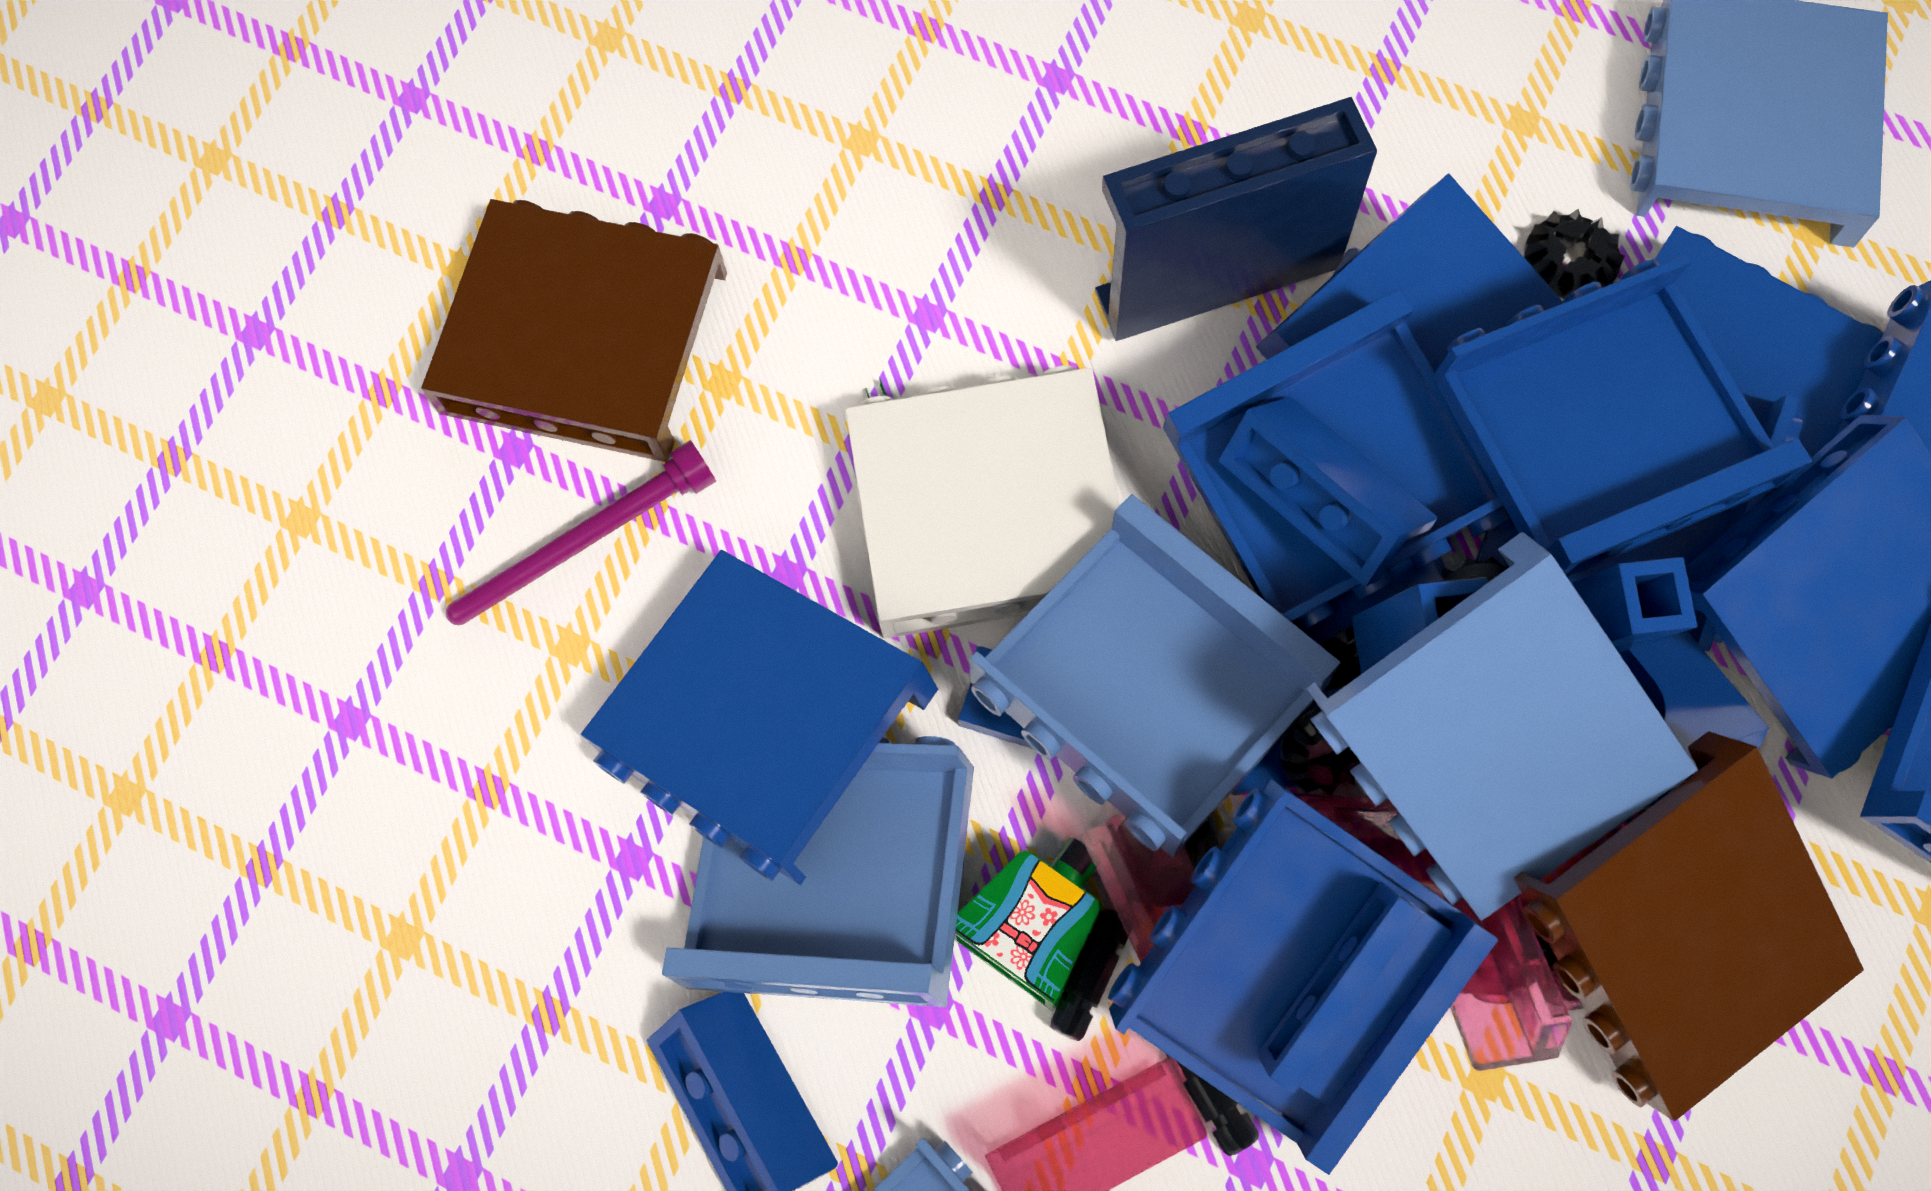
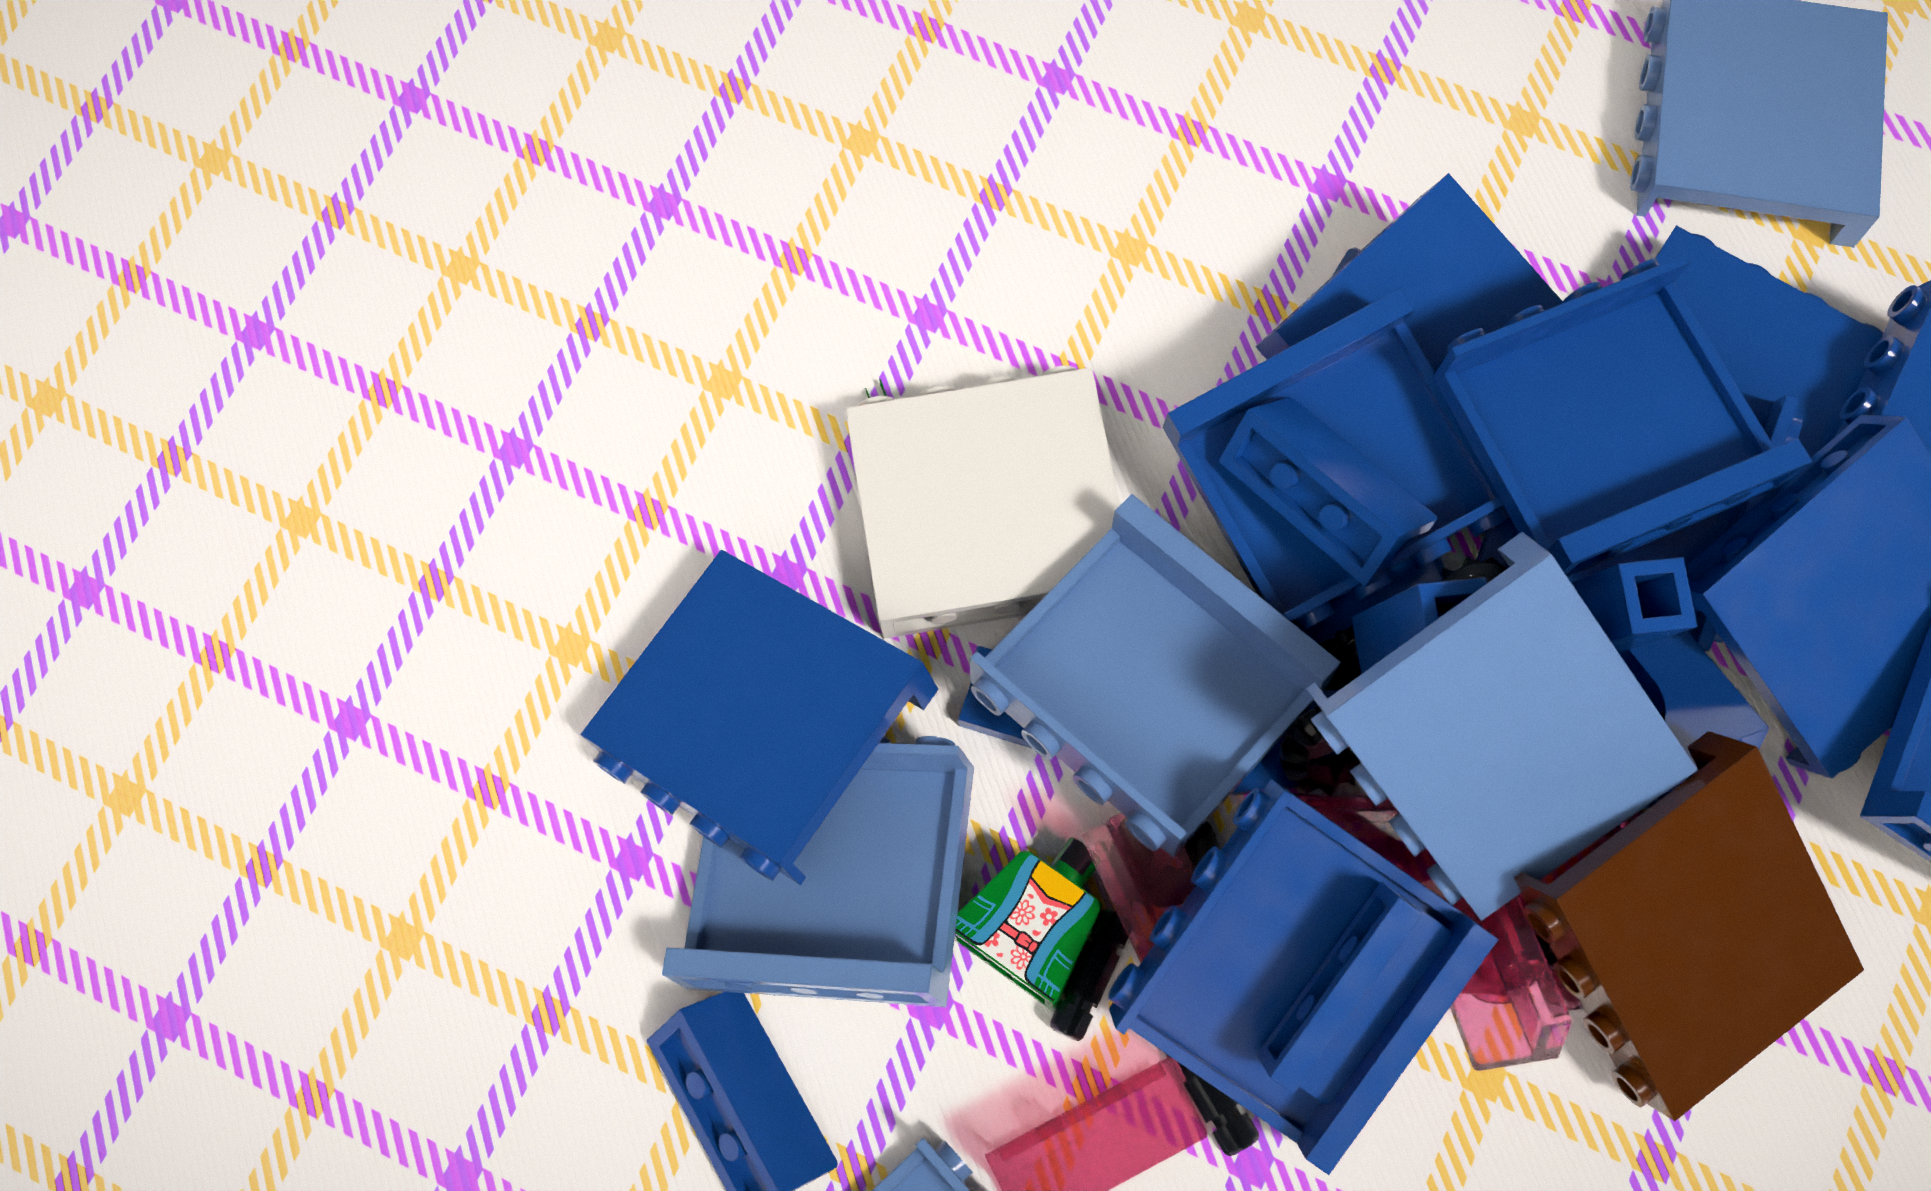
(573, 328): reddish brown panel -> none
(682, 473): magenta piece -> none
(1234, 217): dark blue panel -> none
(1549, 243): black gear -> none

